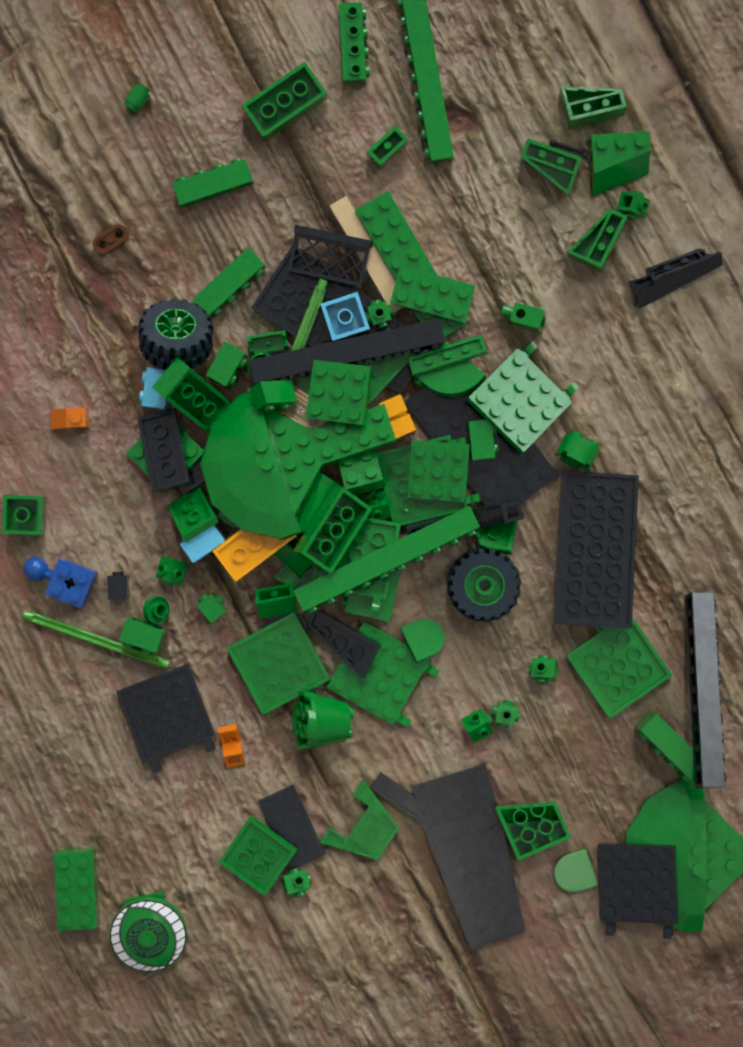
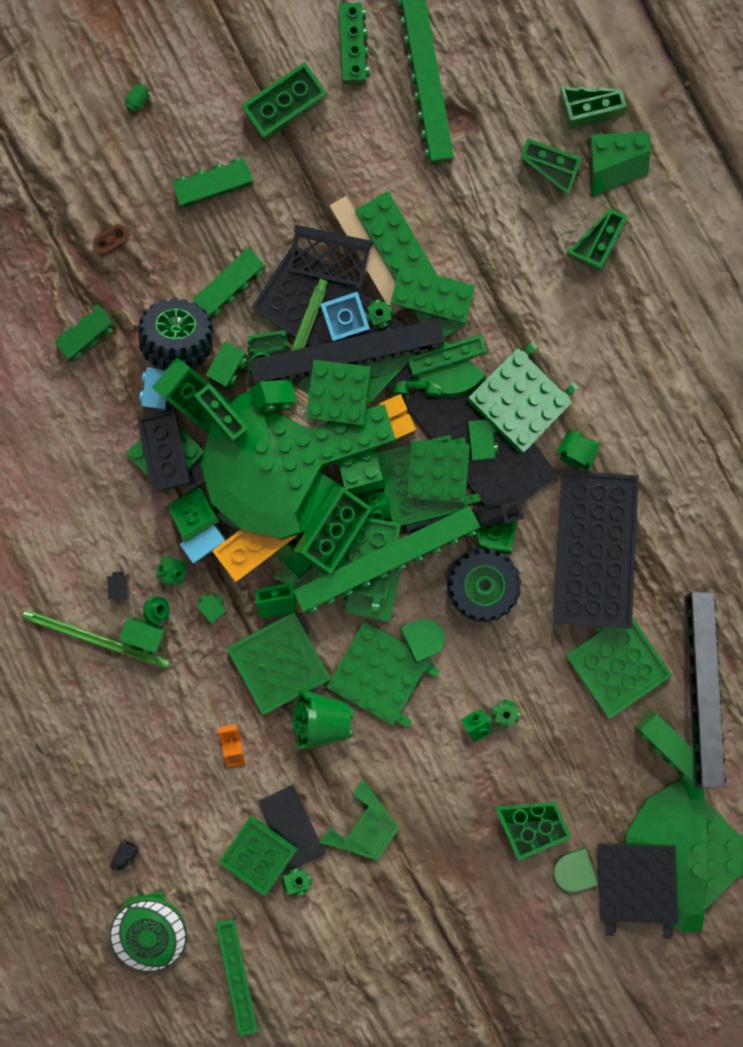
(23, 515): green brick -> none
(69, 418): orange slope -> none
(76, 889): green brick -> none
(84, 577): blue brick -> none
(85, 333): none -> green wedge
(124, 855): none -> black rock
(166, 714): black plate -> none
(220, 413): none -> green brick
(236, 977): none -> green plate
(349, 643): black wing -> none
(387, 147): green brick -> none
(397, 796): black tile -> none
(403, 387): none -> green bar
(471, 853): black wing -> none
(532, 321): green torso -> none
(550, 669): green brick -> none
(583, 152): black hinge -> none
(633, 204): green brick -> none
(673, 274): black wedge -> none

